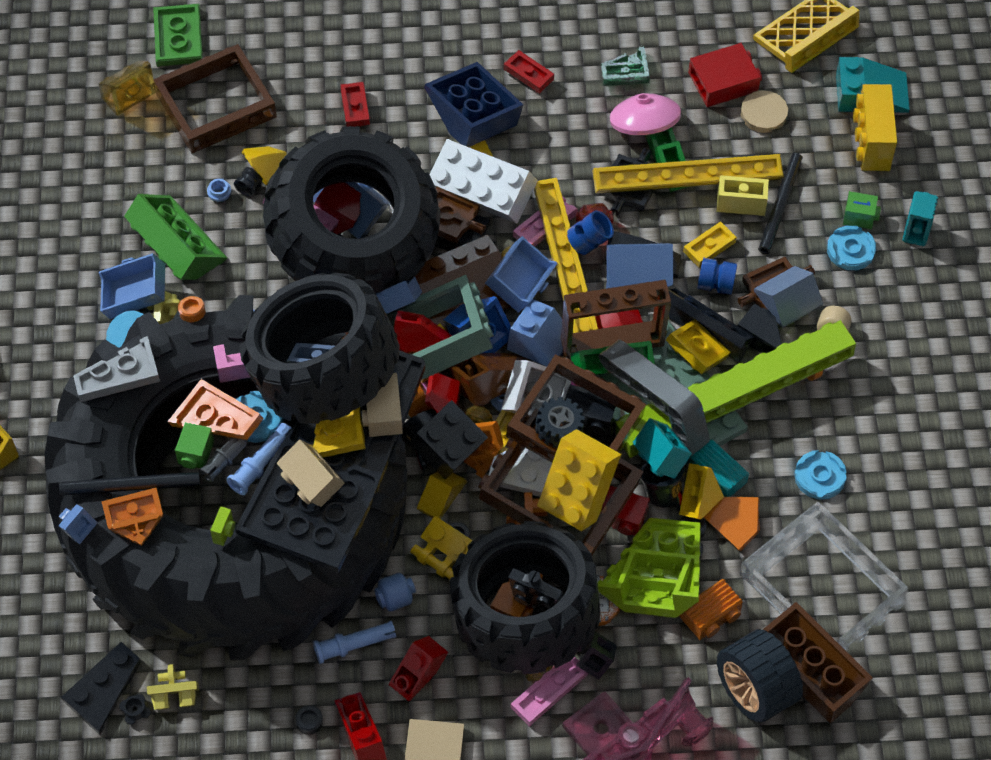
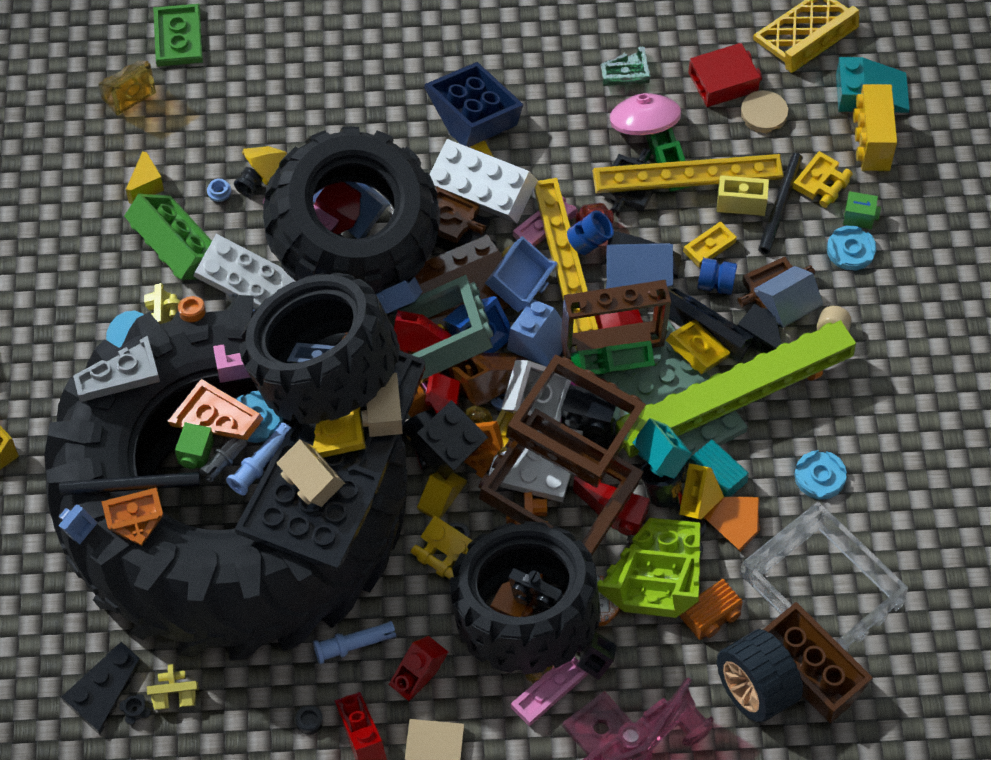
(132, 285): medium blue container -> none
(144, 179): none -> yellow slope
(222, 526): lime plate -> none
(225, 126): reddish brown window -> none
(240, 271): none -> white plate
(355, 104): red plate -> none
(394, 592): medium blue head -> none
(529, 71): red plate -> none
(556, 413): black wheel -> none
(579, 480): yellow brick -> none
(660, 390): dark grey beam -> none
(816, 175): none -> yellow plate
(920, 218): teal brick -> none

